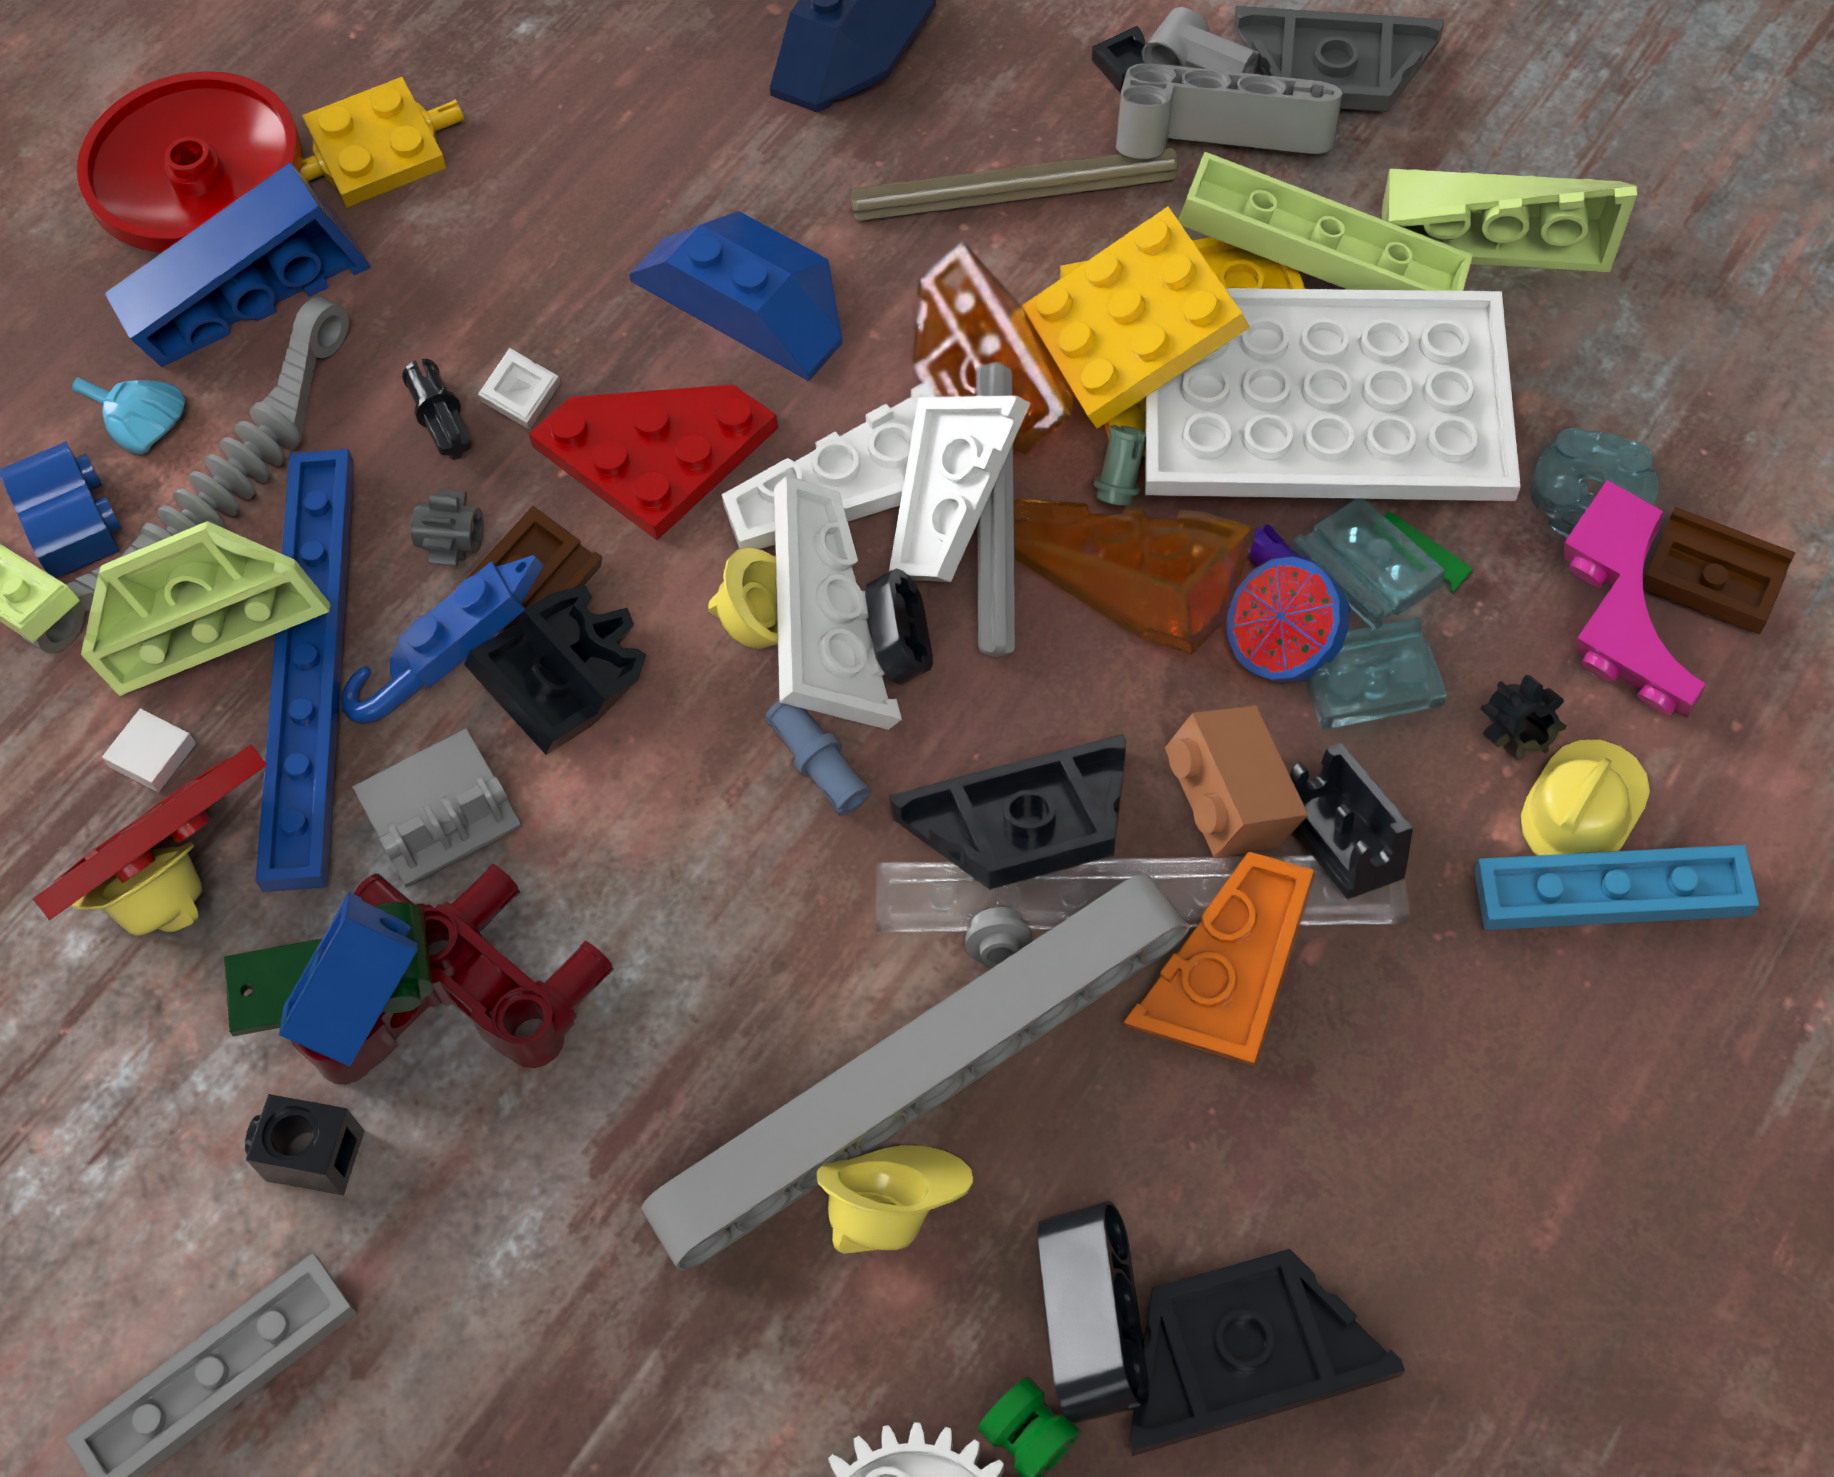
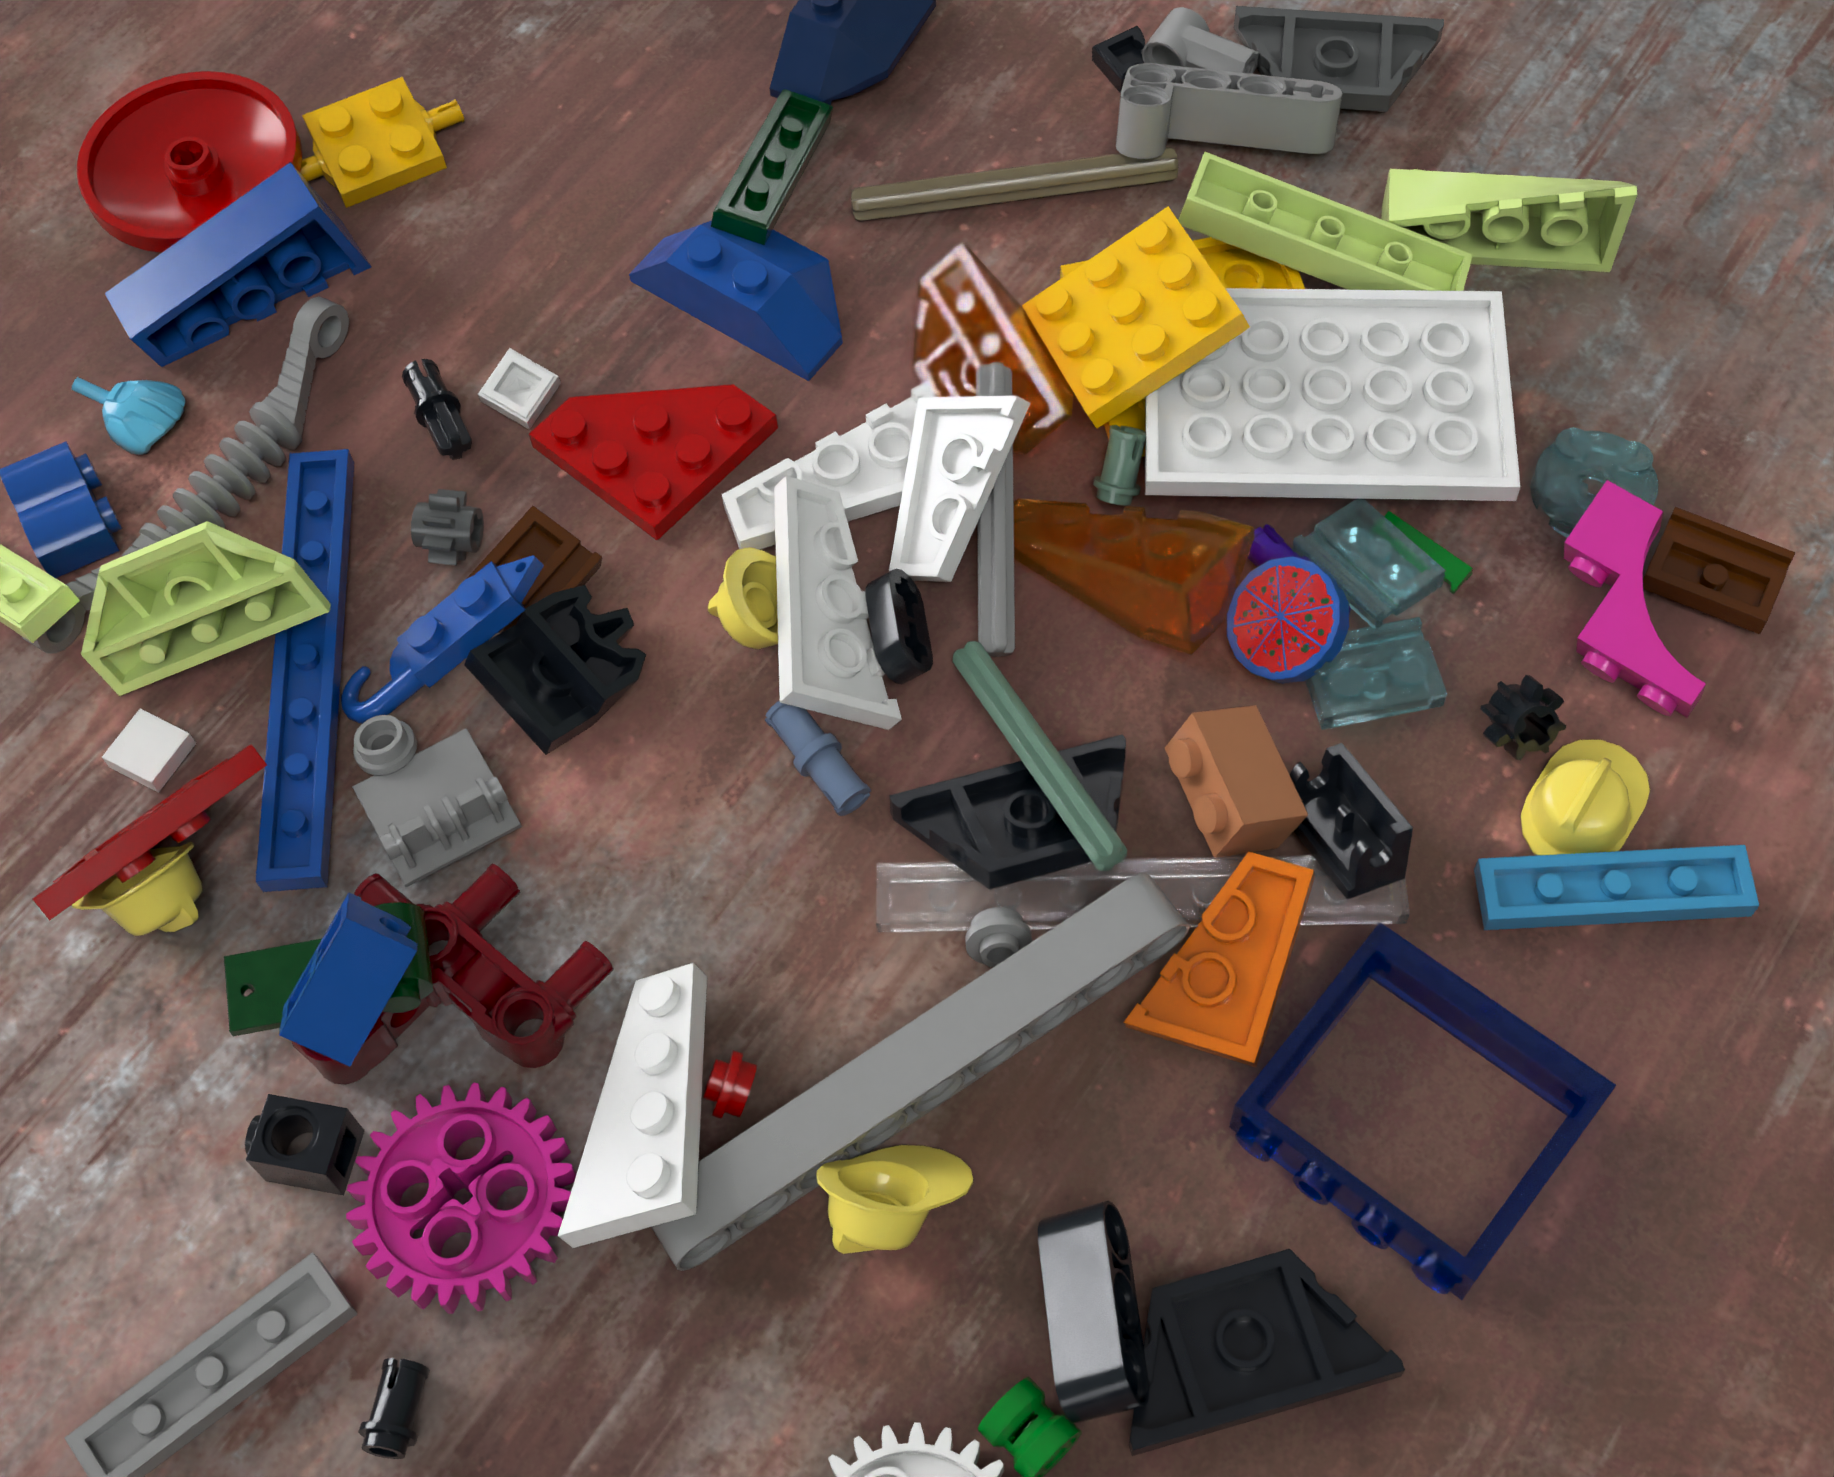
(383, 745): none -> light grey plate
(394, 1409): none -> black pin
(426, 1152): none -> dark pink gear
(647, 1123): none -> white wing
(730, 1085): none -> red plate
(772, 167): none -> dark green tile
(1040, 757): none -> sand green axle
(1478, 1024): none -> clear blue window

